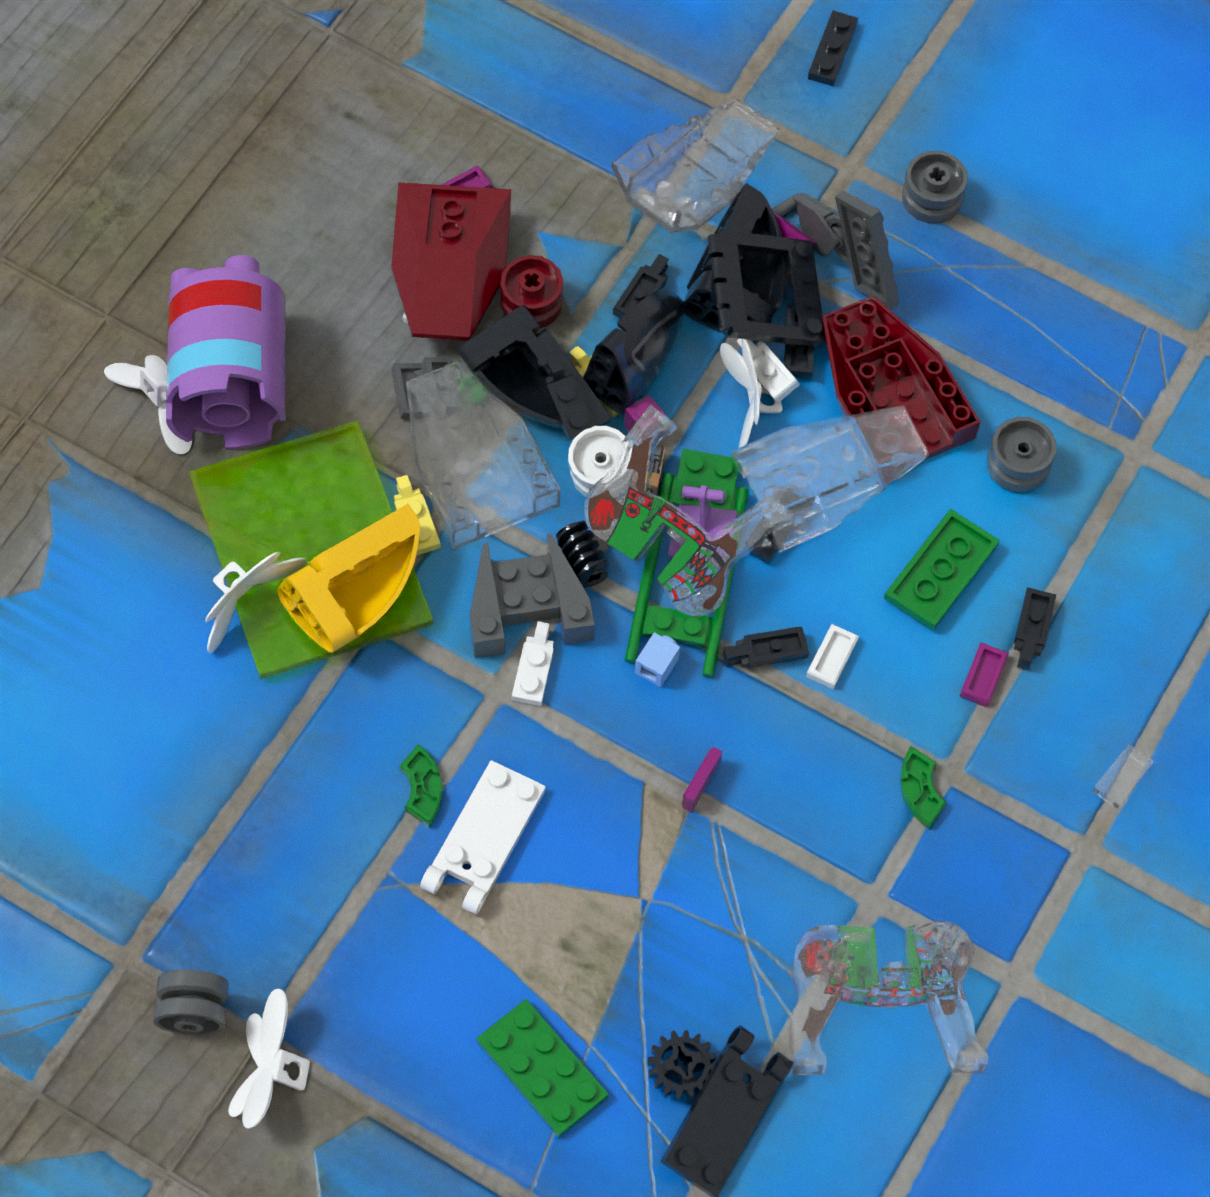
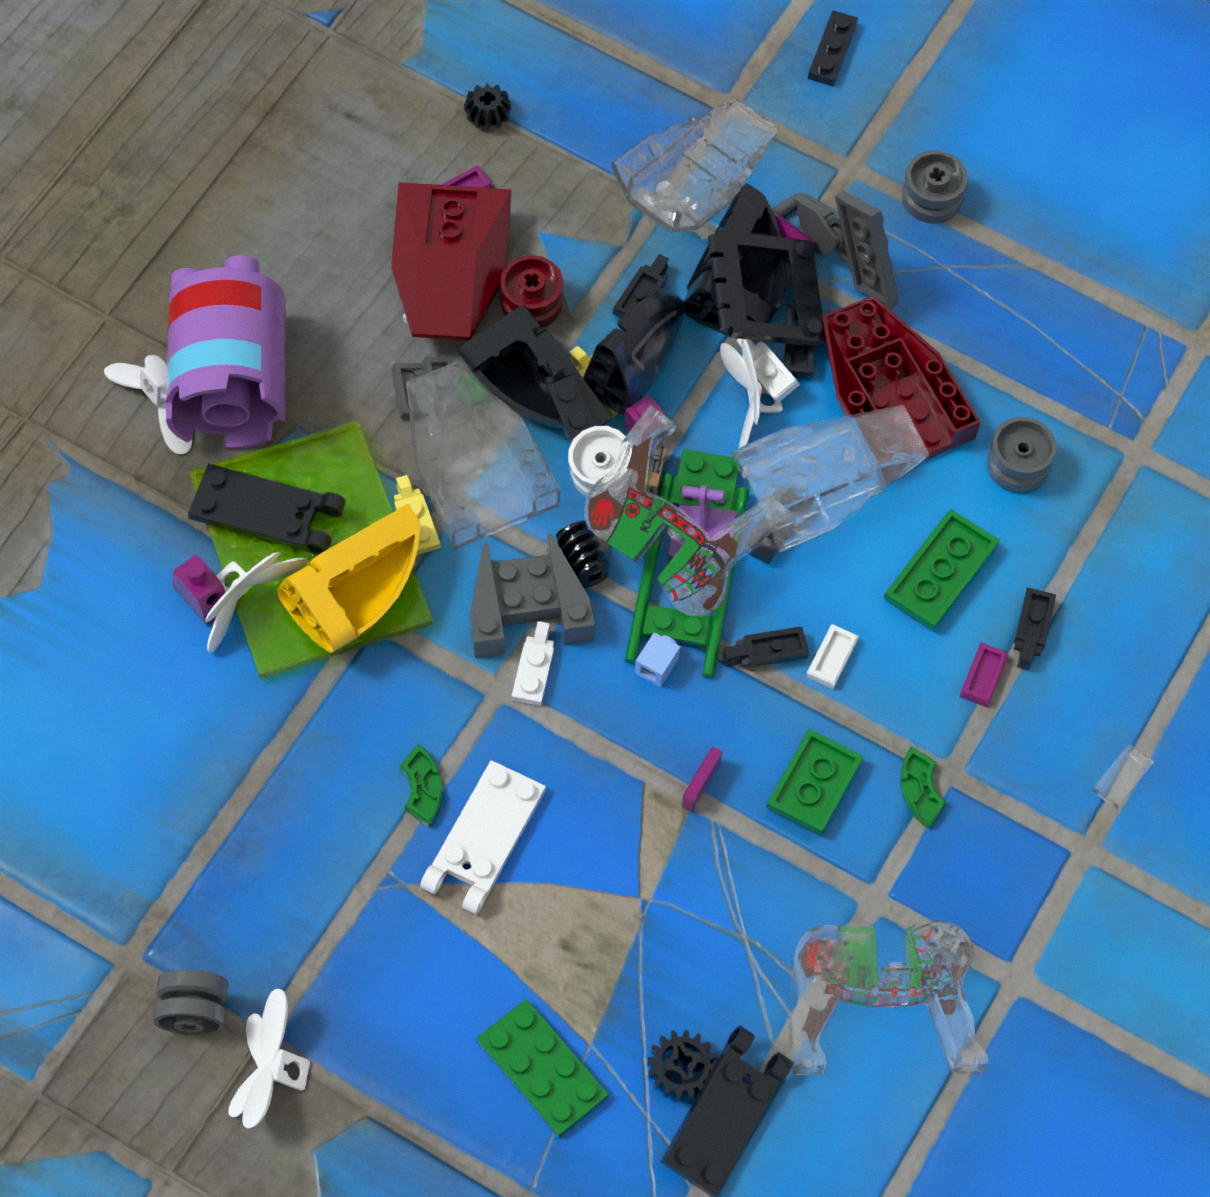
(196, 584): none -> magenta torso
(263, 508): none -> black hinge
(487, 106): none -> black gear
(814, 782): none -> green plate

